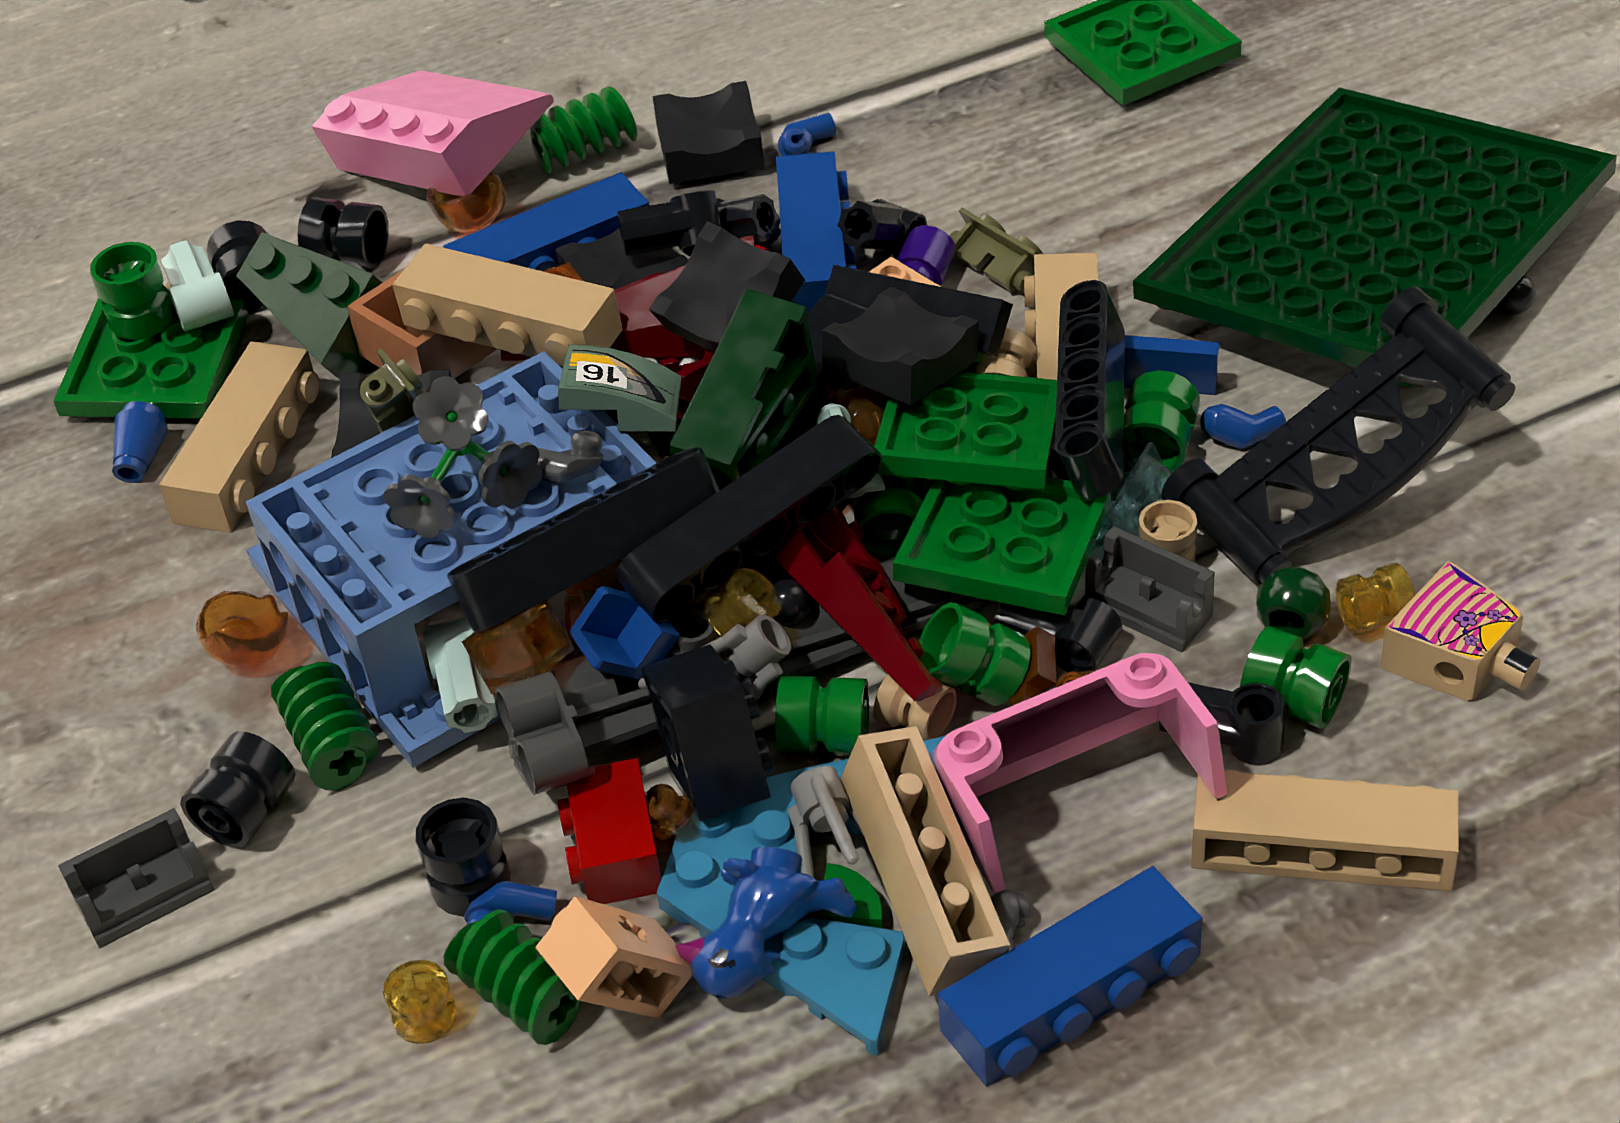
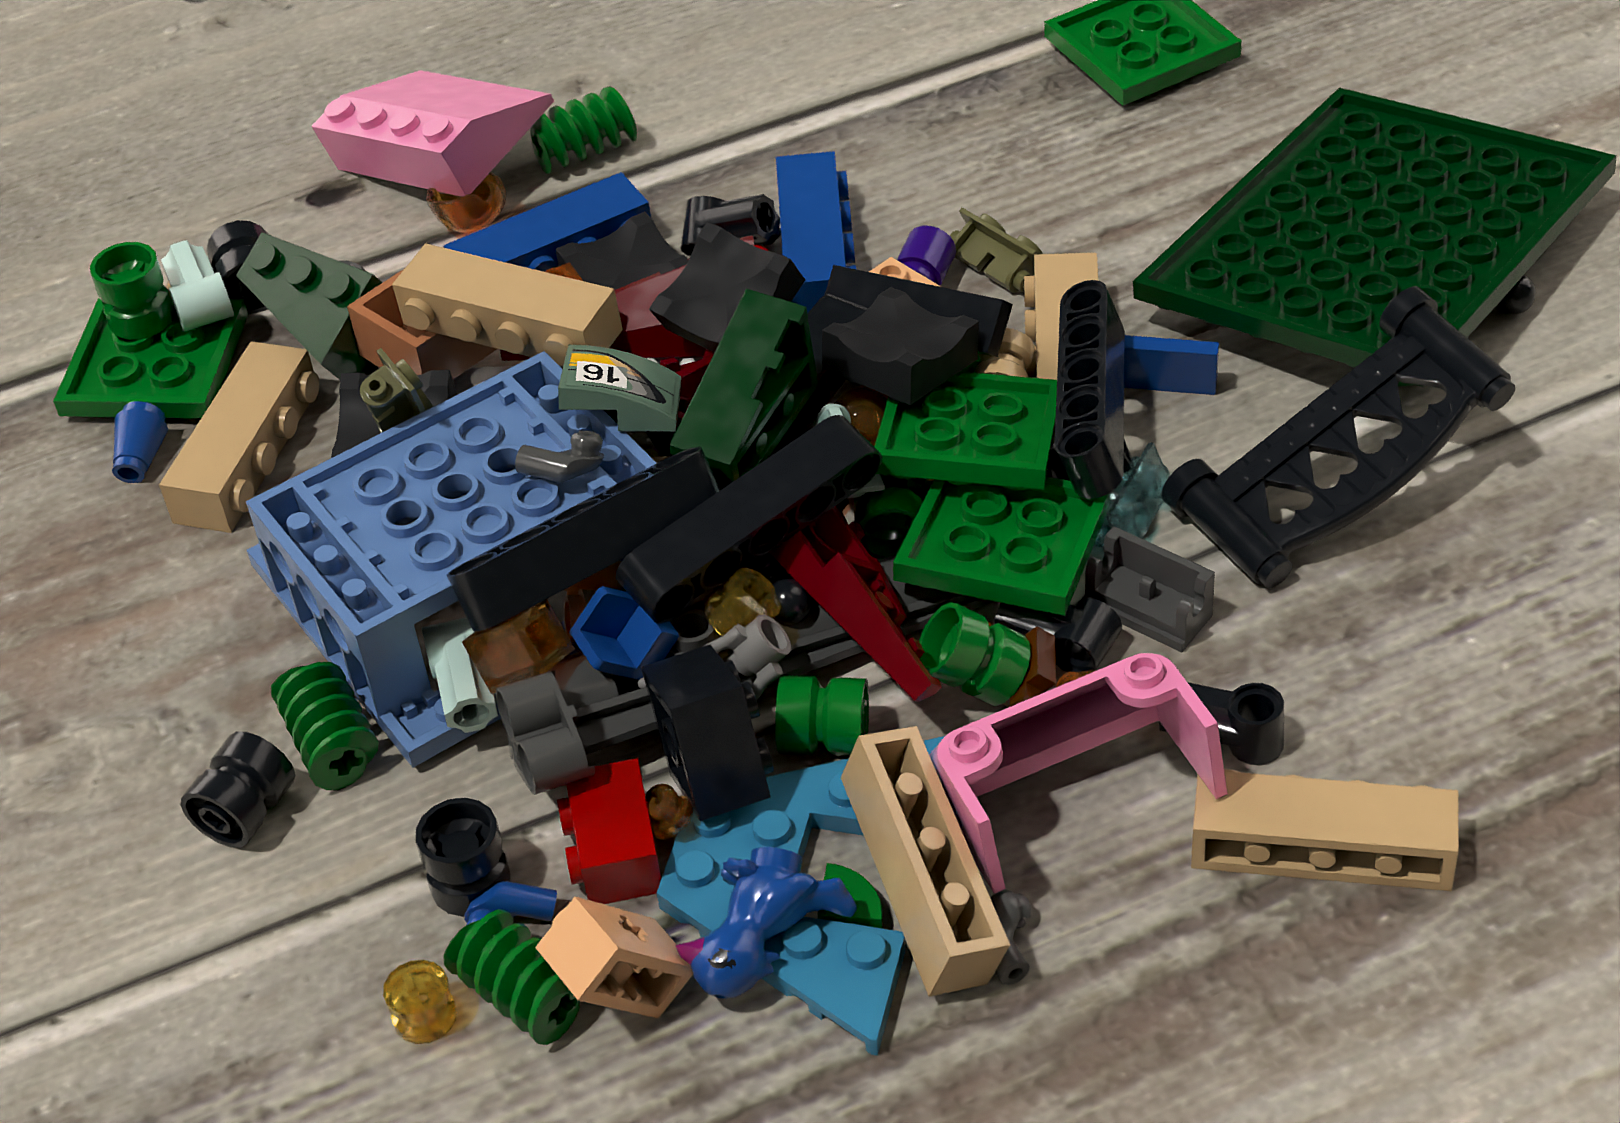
(136, 877): dark grey hinge -> none
(241, 628): clear orange hair -> none
(344, 231): black wheel -> none
(451, 417): dark grey plant -> none
(668, 223): black piece -> none
(708, 134): black brick -> none
(800, 135): blue arm -> none
(826, 807): light grey plant -> none
(878, 225): black piece -> none
(930, 715): tan wheel -> none
(1070, 976): blue brick -> none
(1161, 411): green wheel -> none
(1170, 526): tan wheel -> none
(1240, 428): blue arm -> none
(1294, 601): dark green piece -> none
(1308, 679): green wheel -> none
(1373, 599): clear yellow wheel -> none
(1458, 637): tan torso -> none

